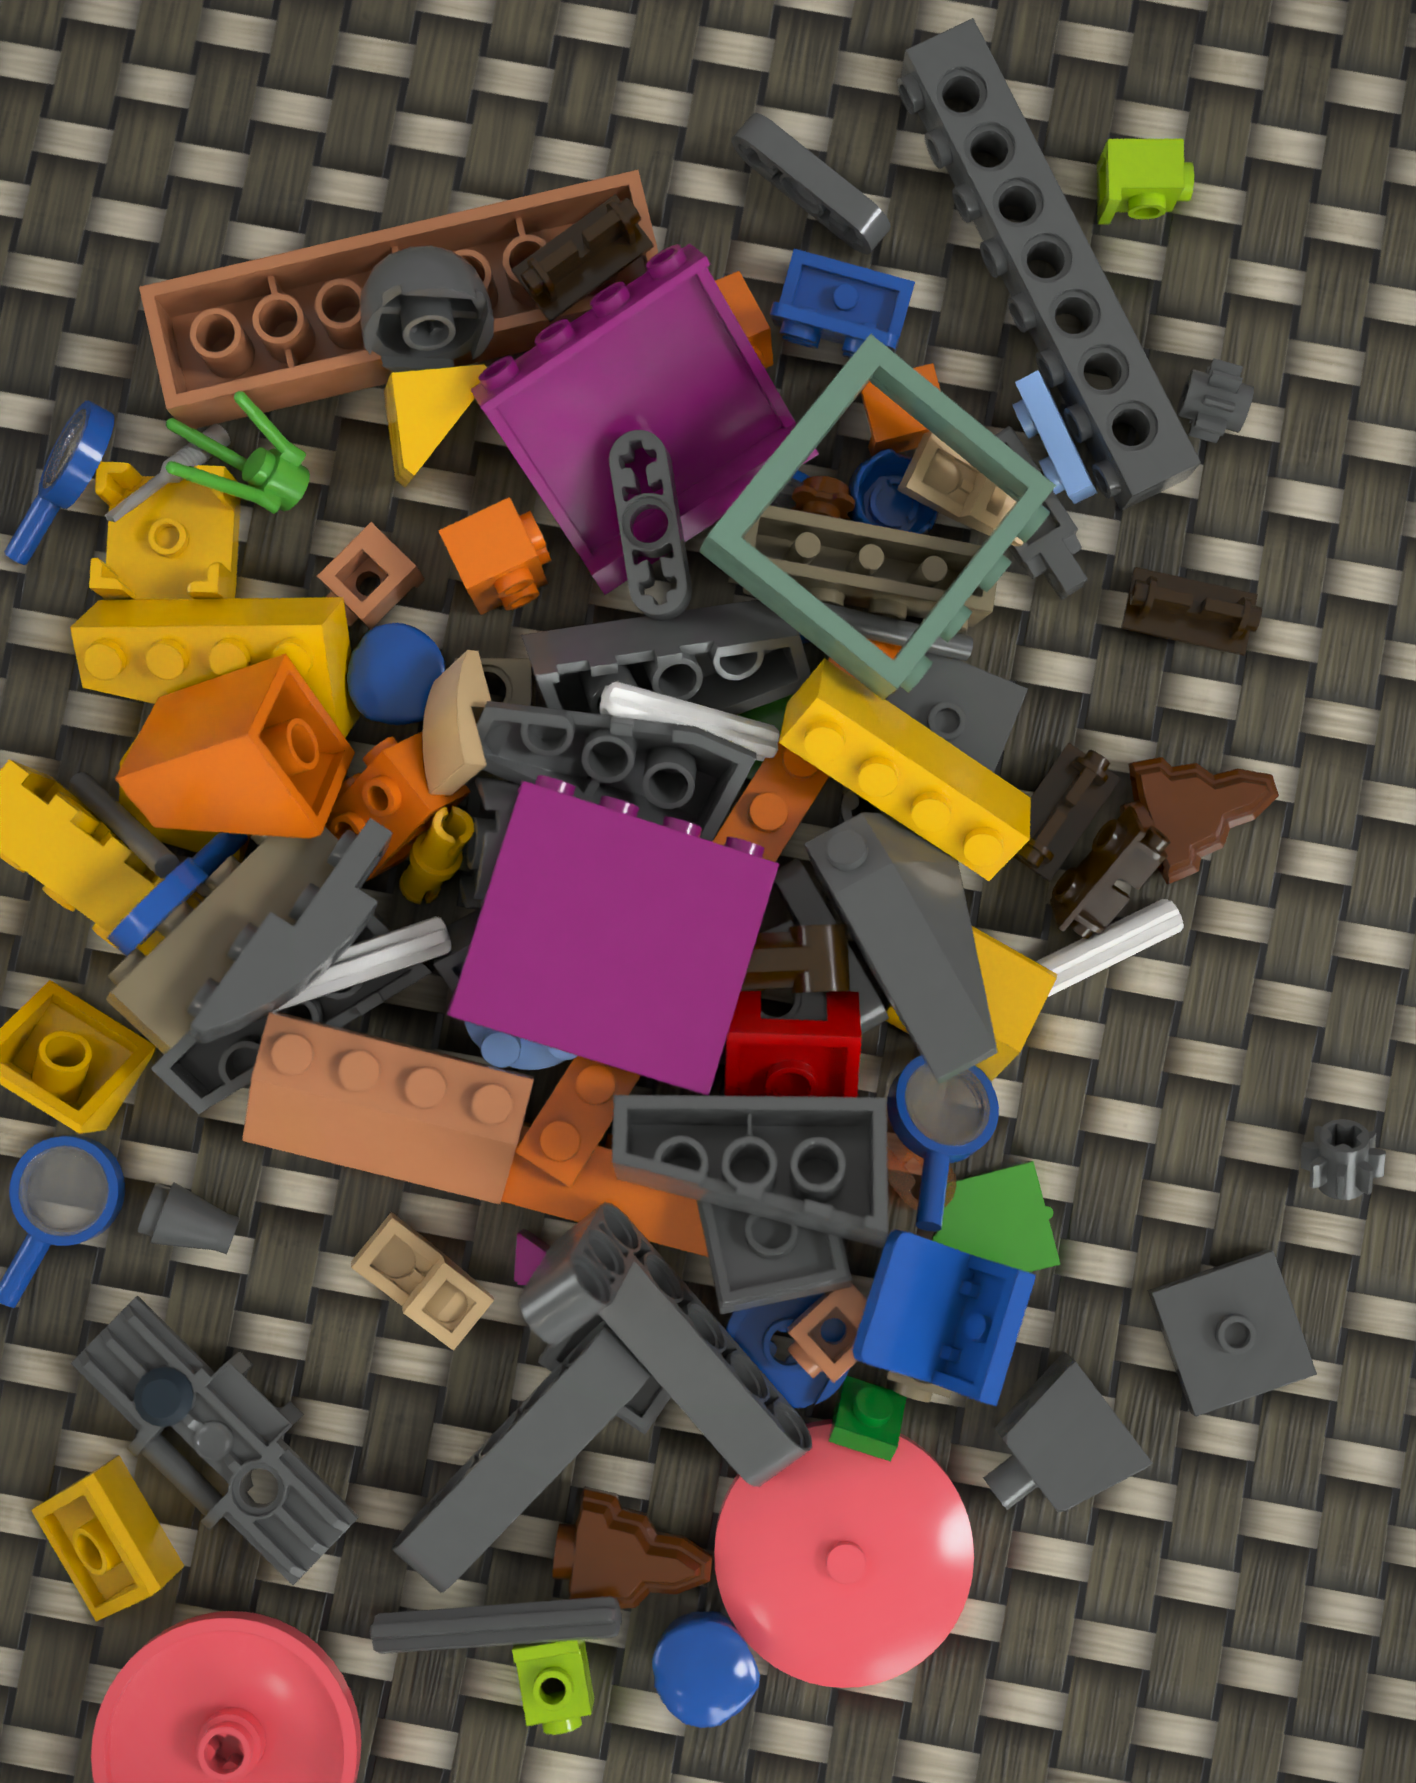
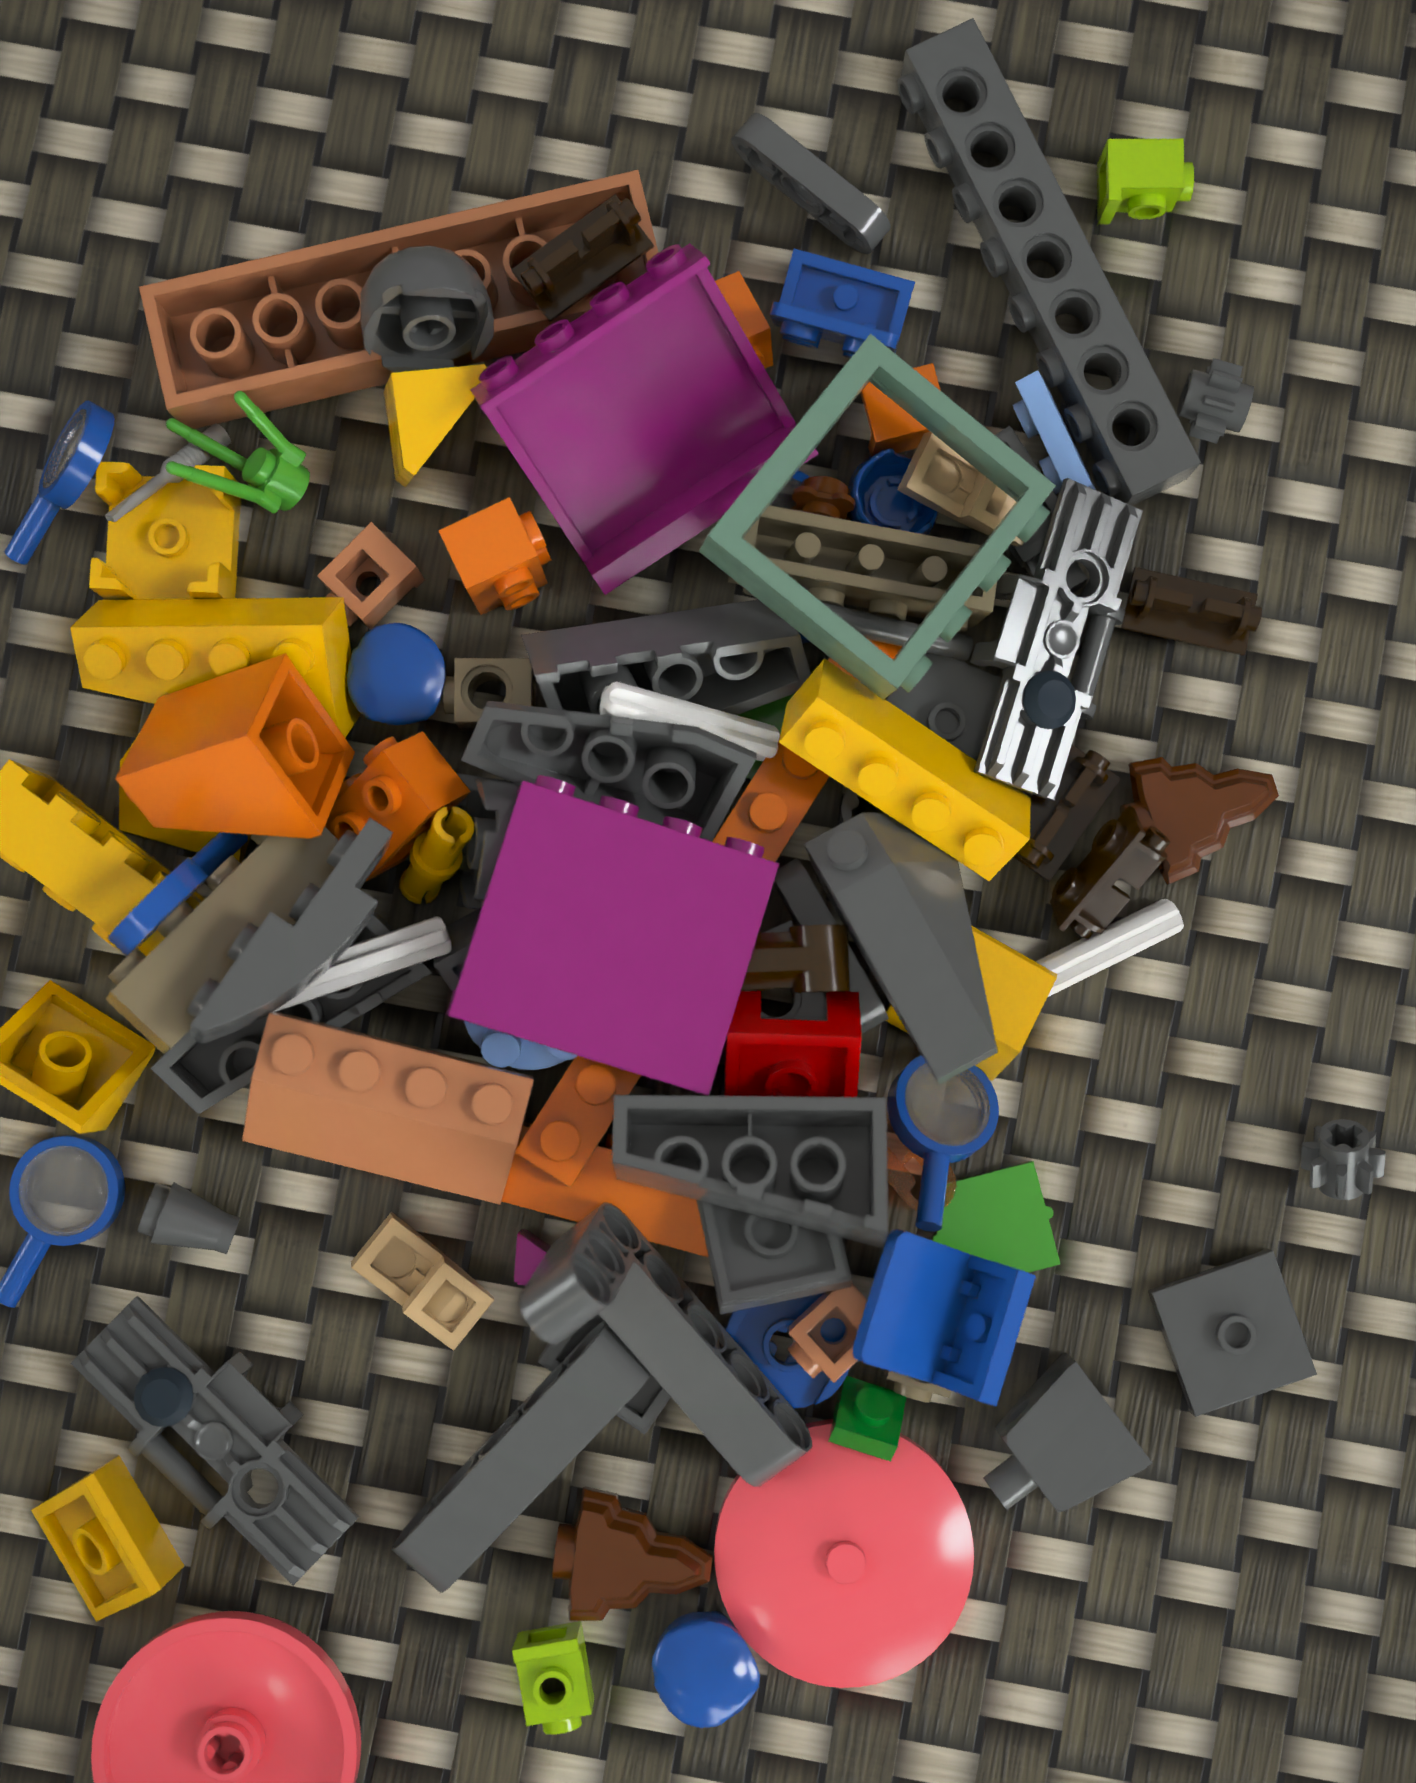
(123, 824): dark grey bar -> none
(449, 726): tan slope -> none
(496, 1625): dark grey axle -> none
(626, 482): dark grey beam -> none
(1041, 632): none -> piece

